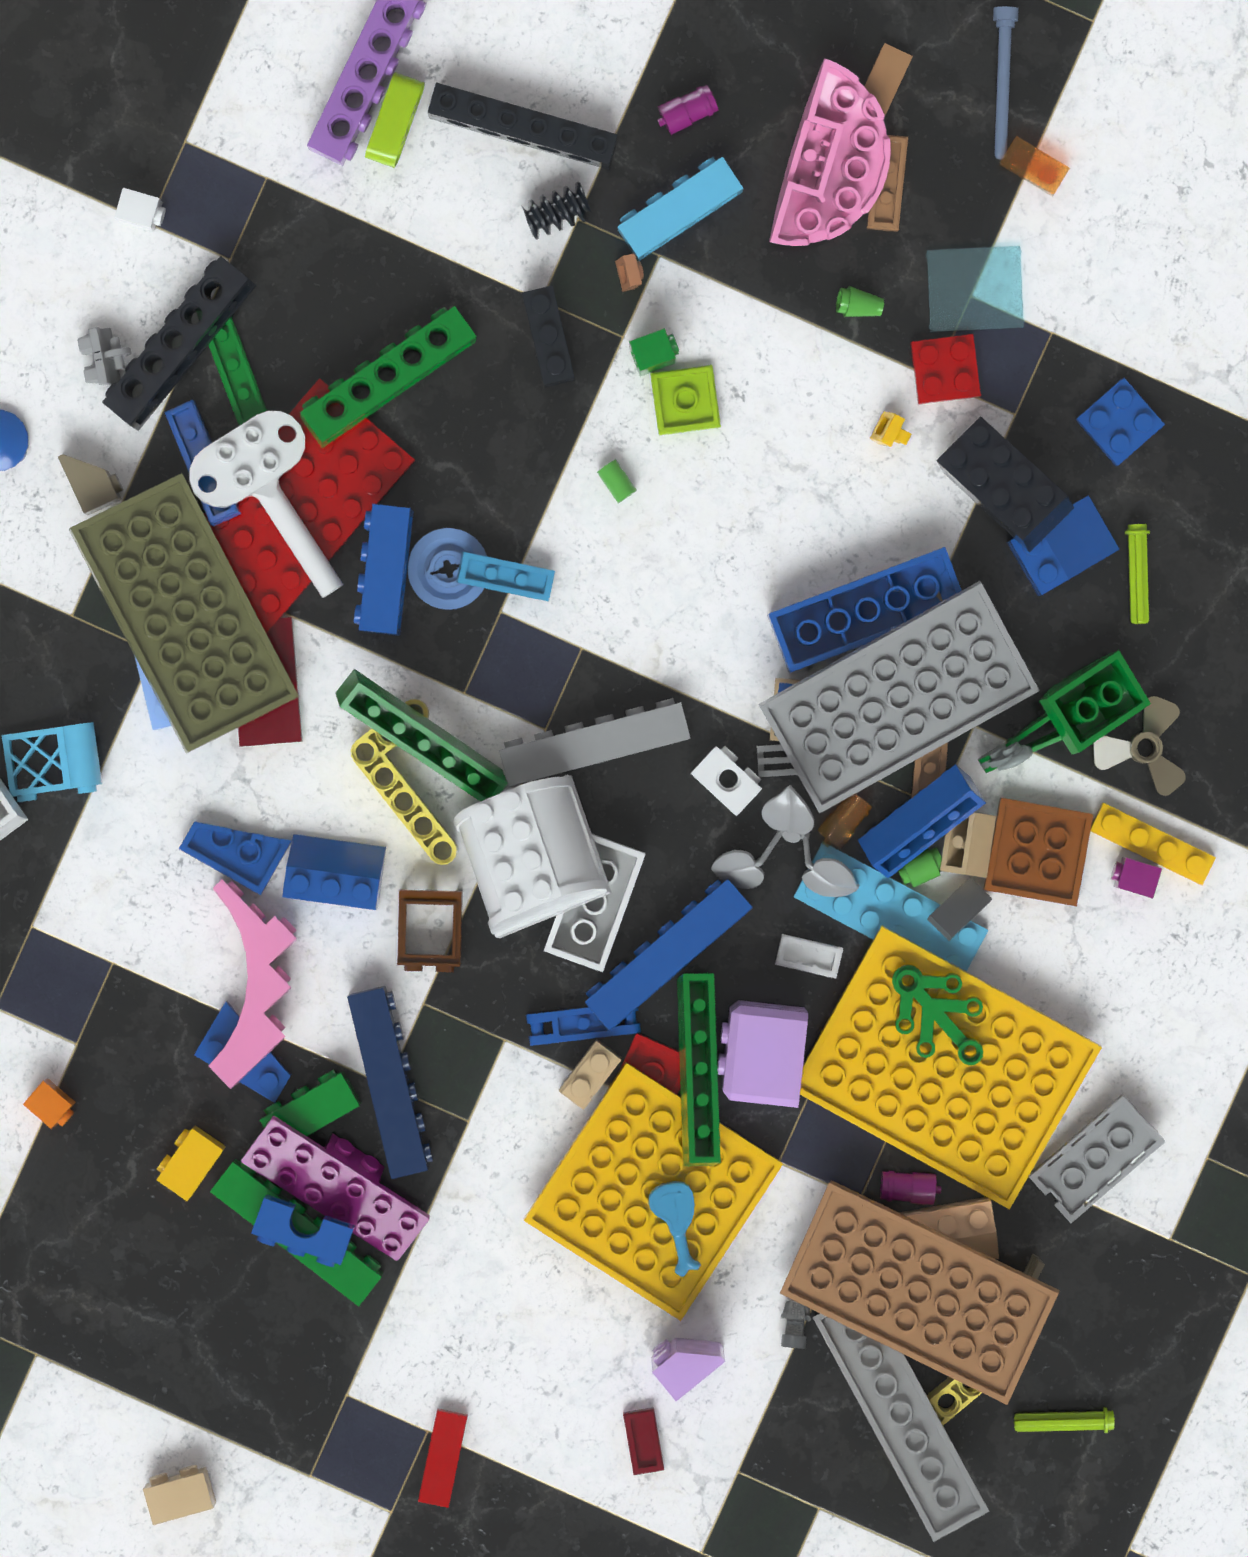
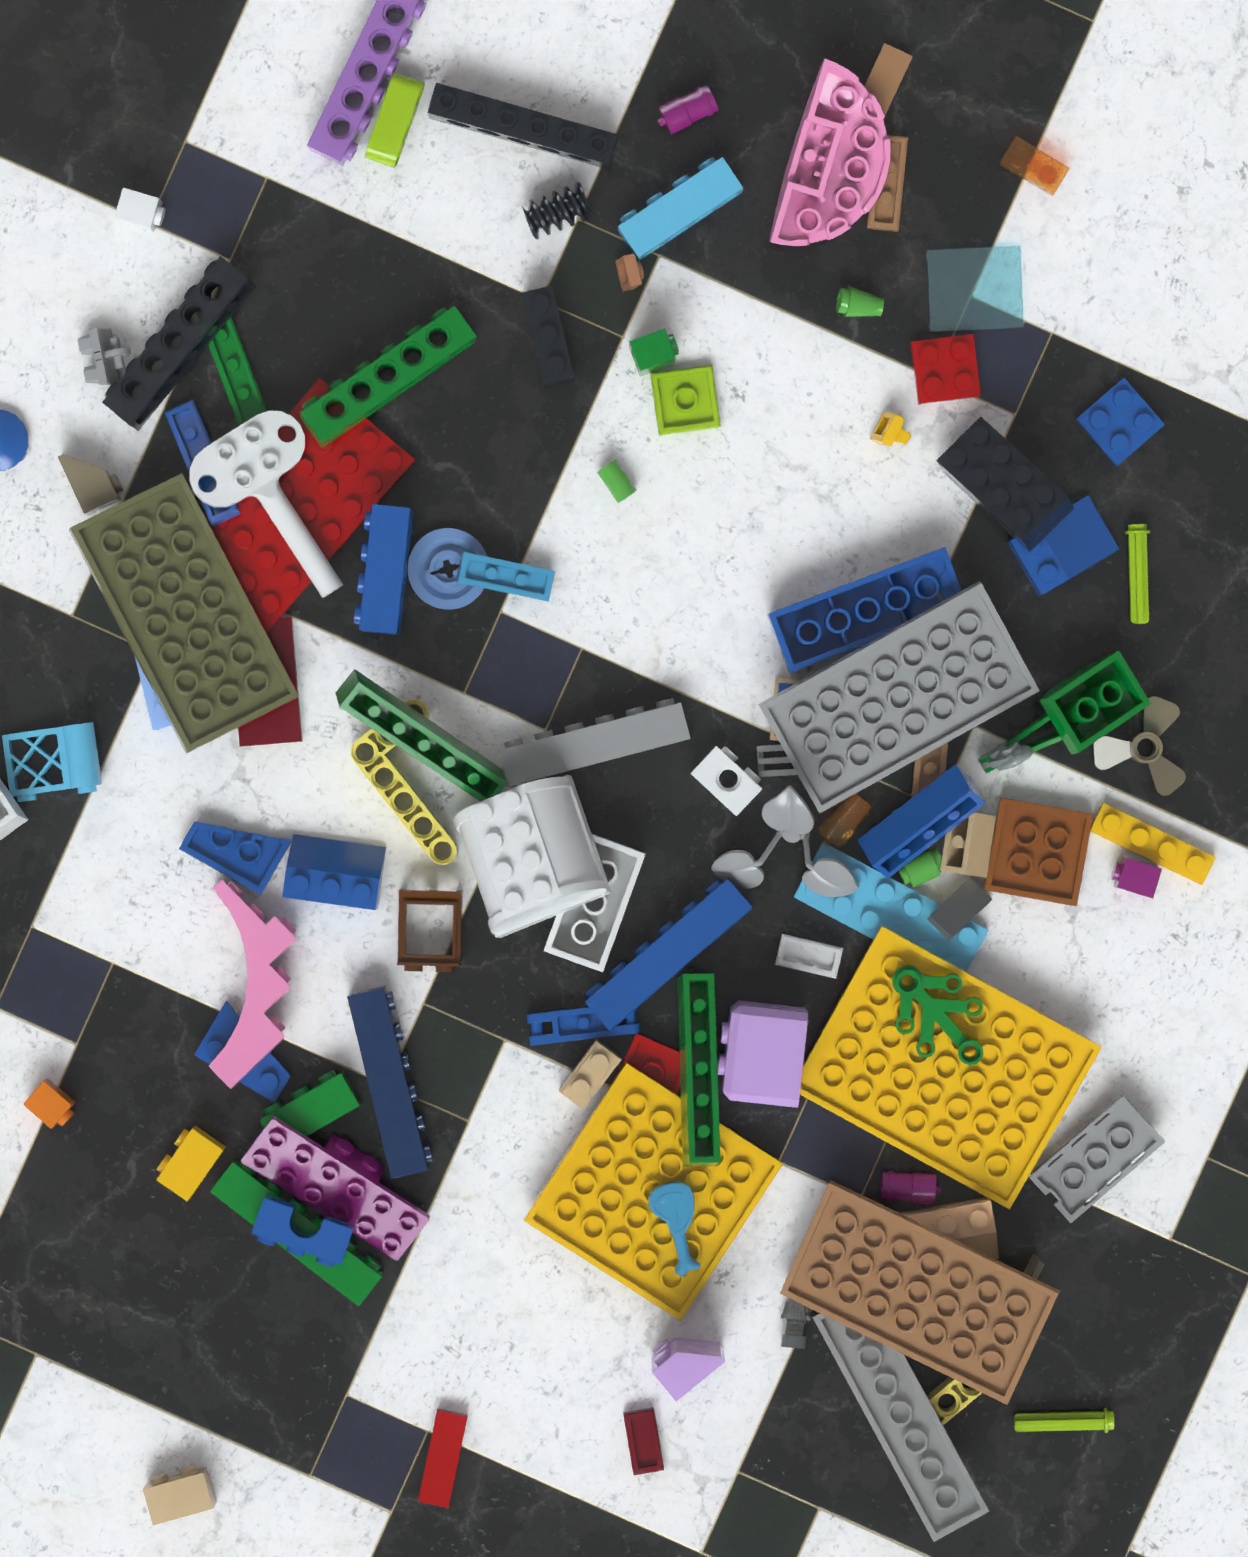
(1005, 20): sand blue piece -> none

